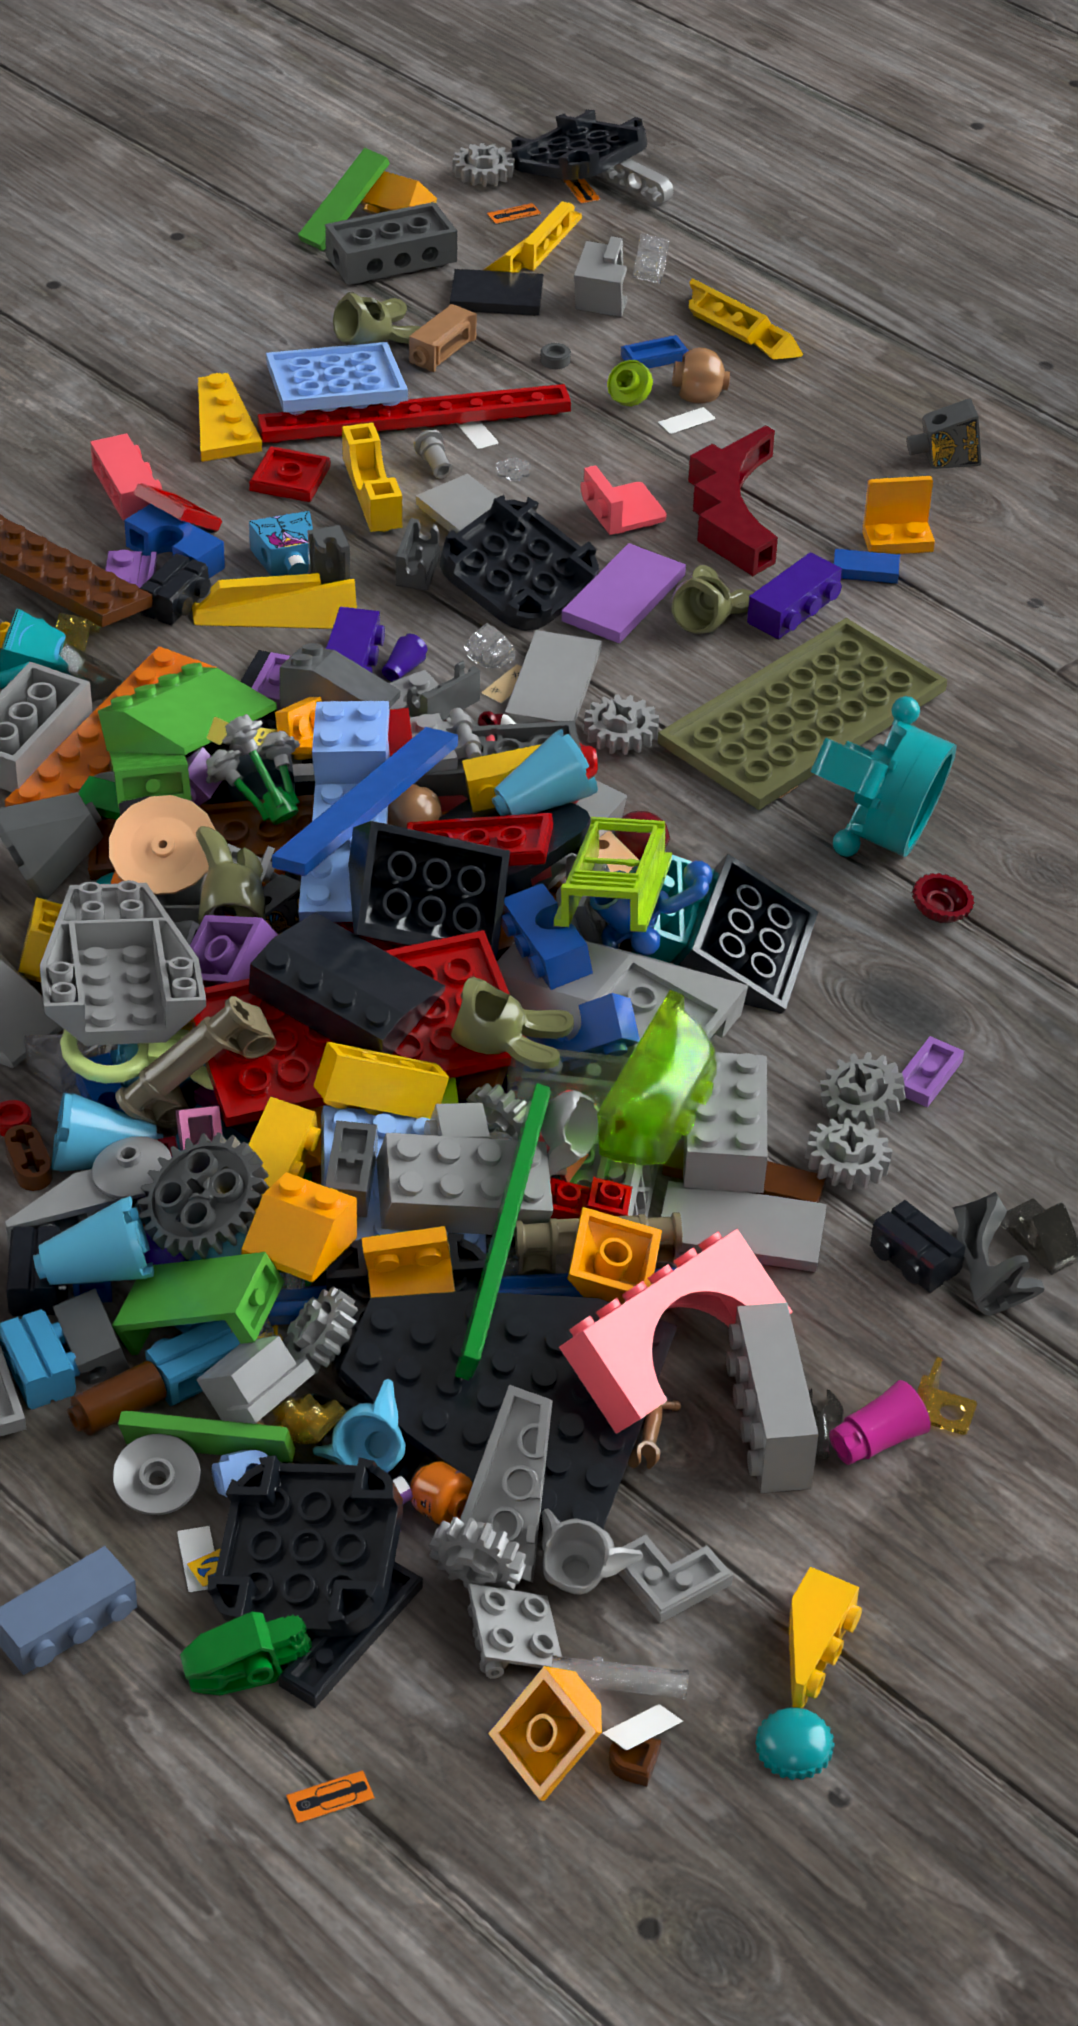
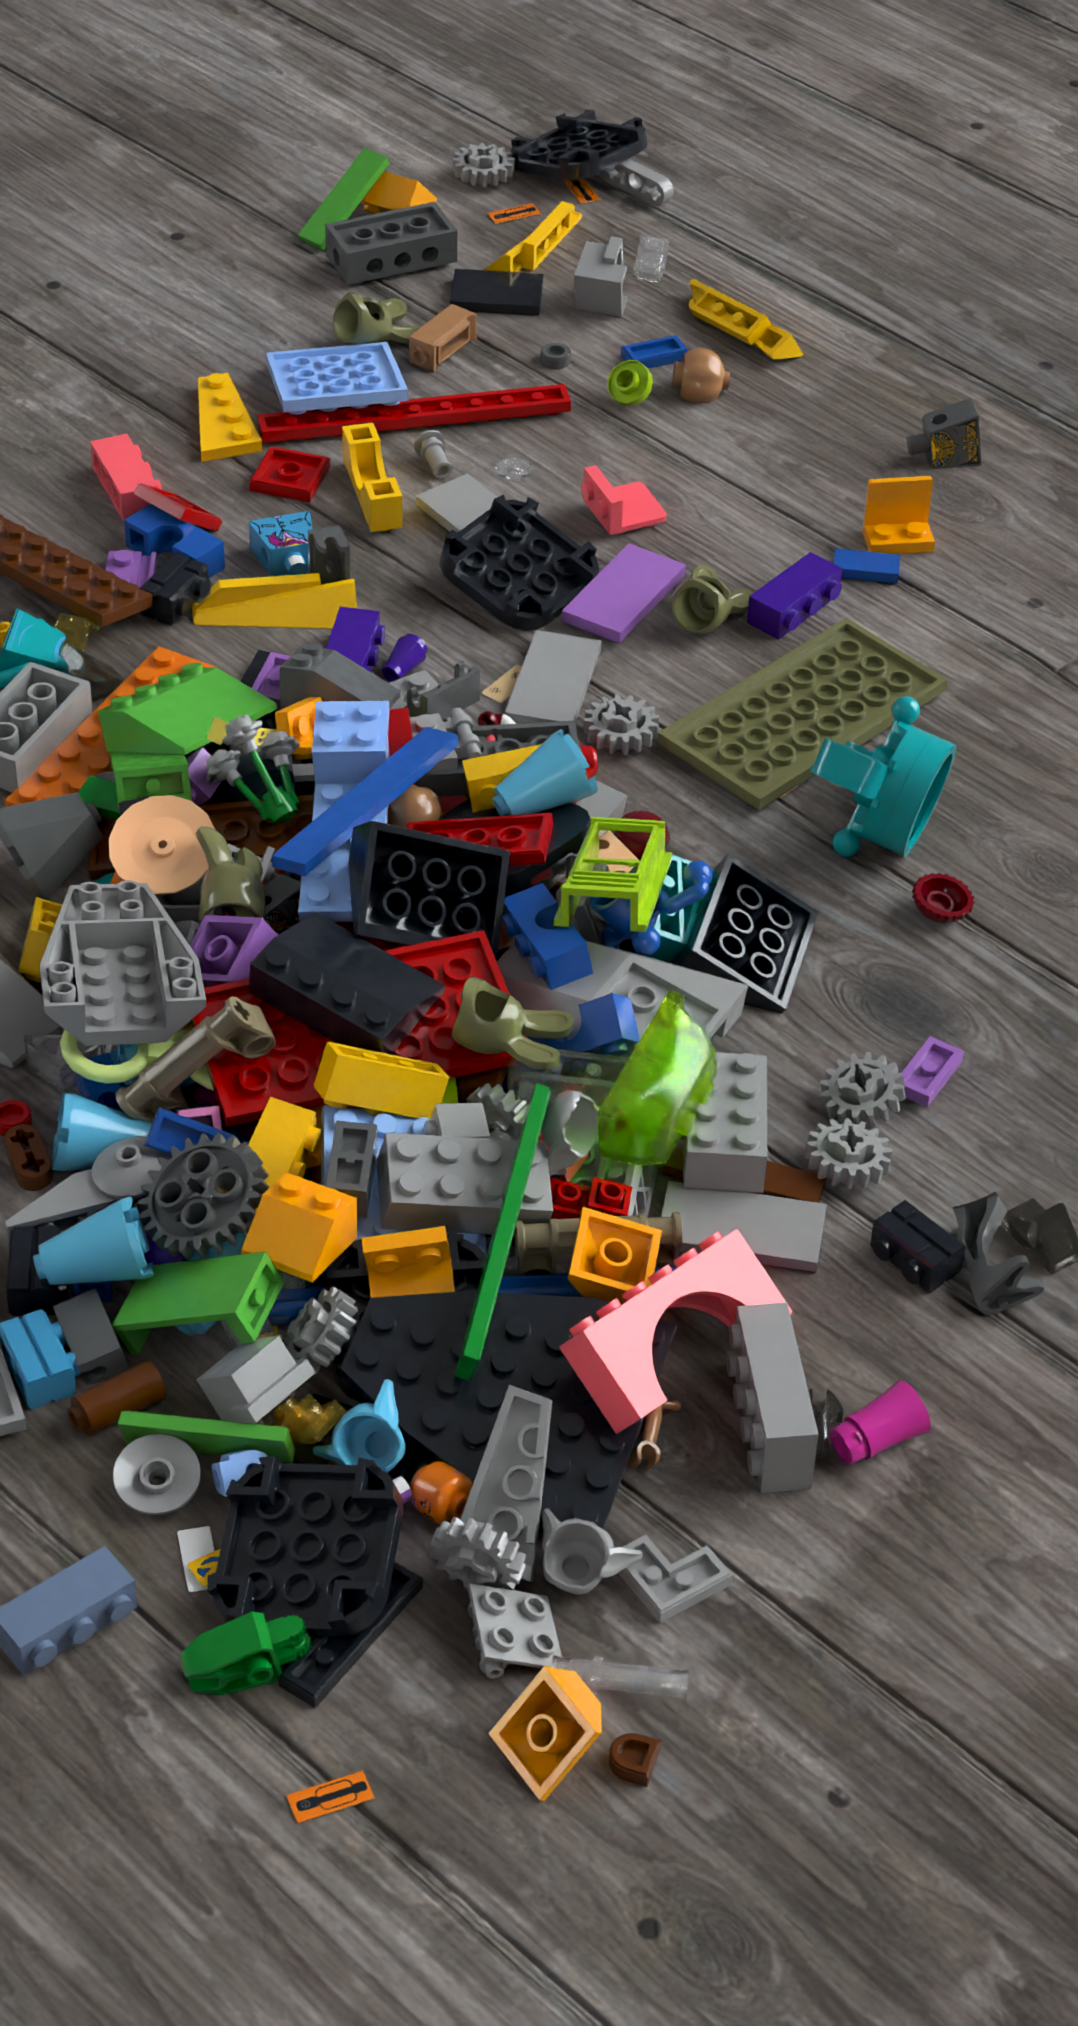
(173, 1129): none -> blue tile
(190, 1356): dark azure brick -> none
(417, 557): dark grey hinge -> none
(478, 434): white sticker -> none
(490, 648): clear piece -> none
(642, 1727): white sticker -> none
(687, 420): white sticker -> none
(724, 519): dark red arch -> none
(794, 1743): teal hat -> none
(817, 1621): yellow slope -> none
(936, 1399): clear yellow bracket -> none

